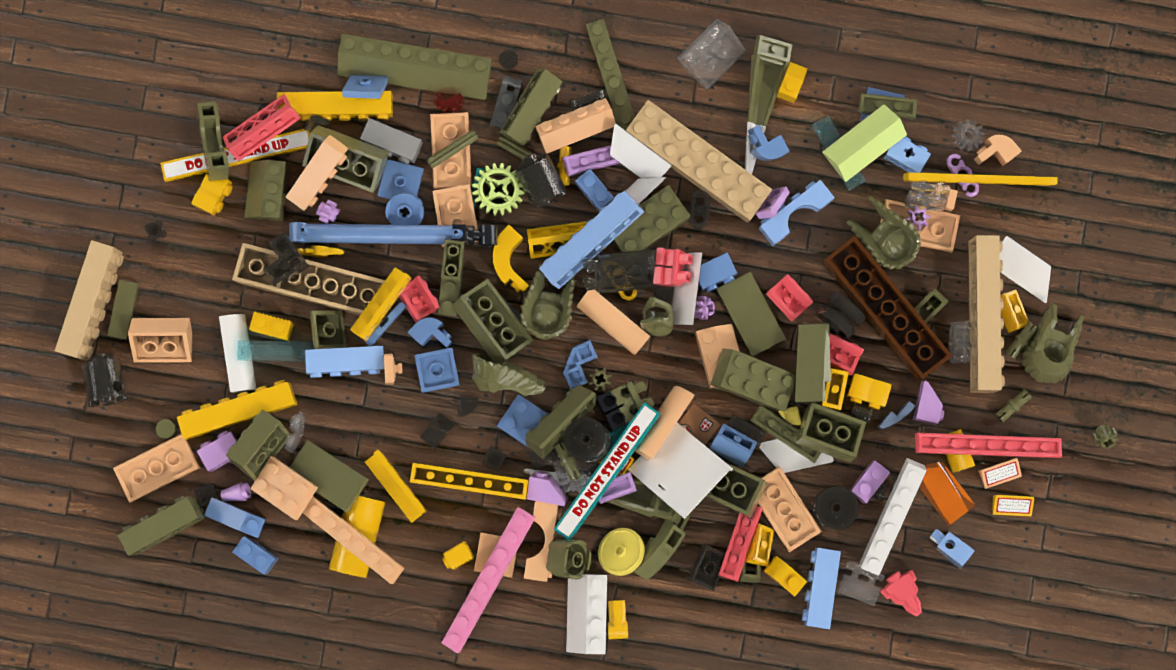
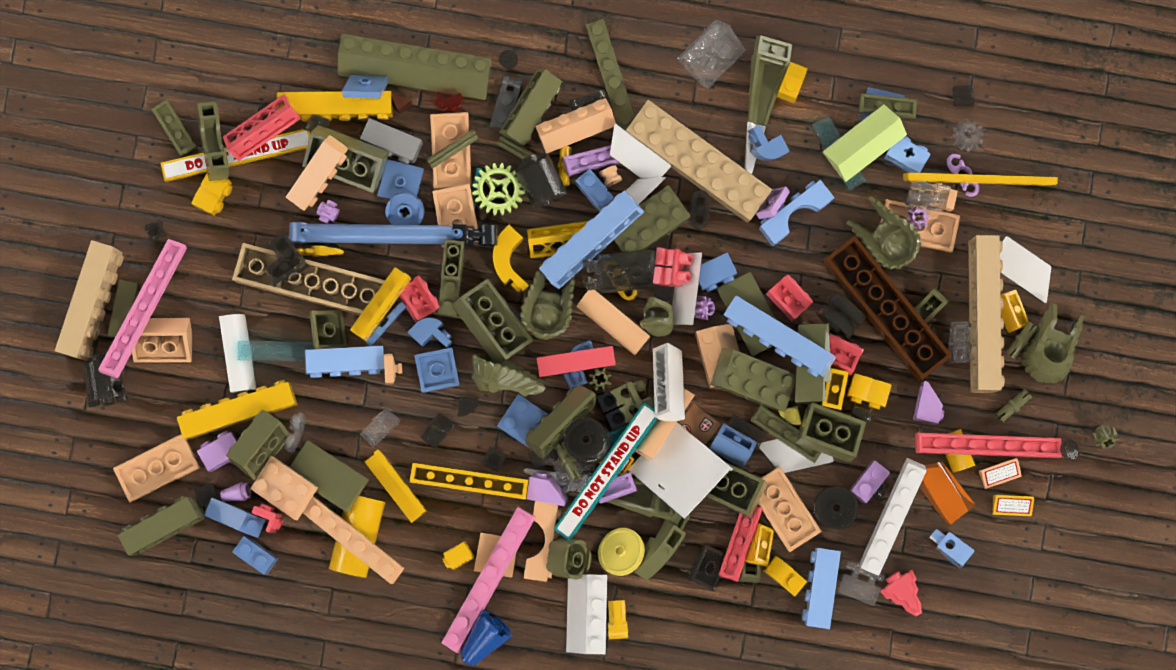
(142, 308): none -> bright pink plate
(166, 428): olive tile -> none
(174, 128): none -> olive tile
(267, 190): olive slope -> none
(267, 511): none -> coral bracket
(271, 326): yellow brick -> none
(380, 427): none -> clear slope
(402, 103): none -> copper slope
(484, 638): none -> blue cone
(576, 361): none -> coral tile
(610, 176): none -> light nougat wheel
(668, 383): none -> white brick
(779, 336): none -> light blue brick
(891, 418): sand blue slope -> none
(963, 95): none -> clear smoke tile
(1001, 147): light nougat brick -> none
(1069, 449): none -> clear smoke tile

